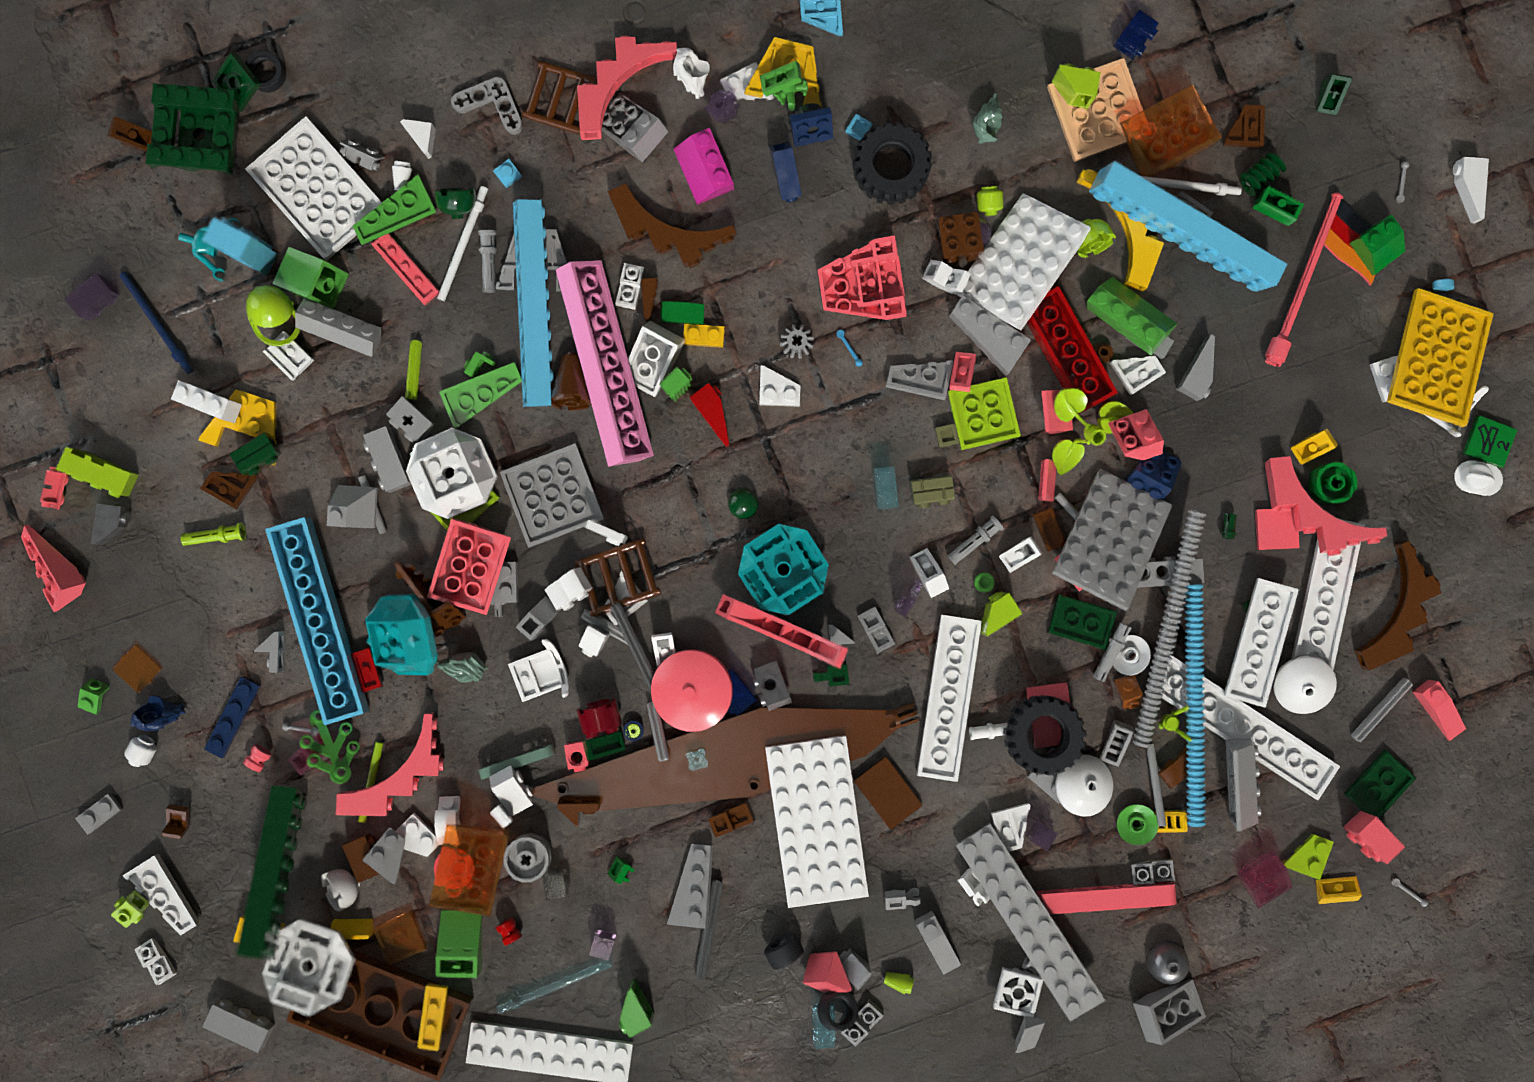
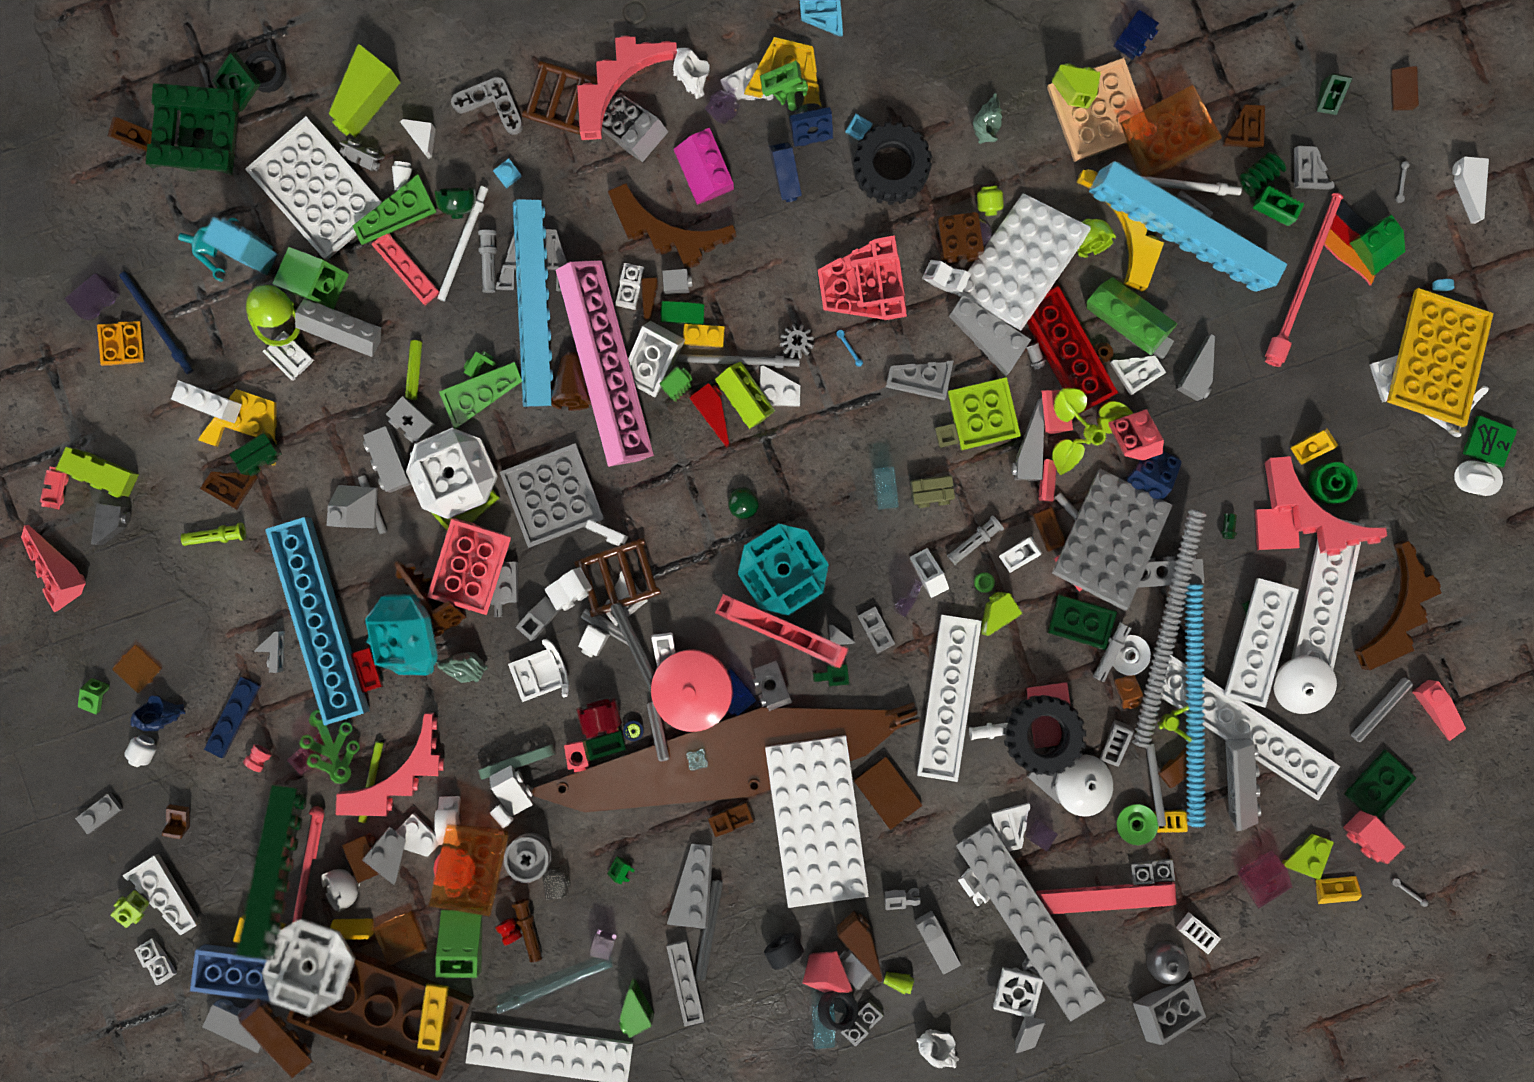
(120, 343): none -> light orange slope
(222, 973): none -> medium blue brick
(275, 1037): none -> reddish brown brick
(310, 853): none -> coral bar
(314, 731): light grey hinge -> none
(362, 92): none -> lime slope
(525, 921): none -> reddish brown pin
(573, 806): reddish brown slope -> none
(676, 281): none -> light grey brick
(685, 983): none -> light grey plate
(744, 395): none -> lime brick
(778, 361): none -> light grey bar
(856, 935): none -> reddish brown slope
(938, 1048): none -> white hair
(962, 371): coral plate -> none
(1029, 459): none -> light grey slope
(1036, 355): none -> light grey pin
(1184, 925): none -> white slope
(1310, 169): none -> light grey wing
(1404, 88): none -> reddish brown slope

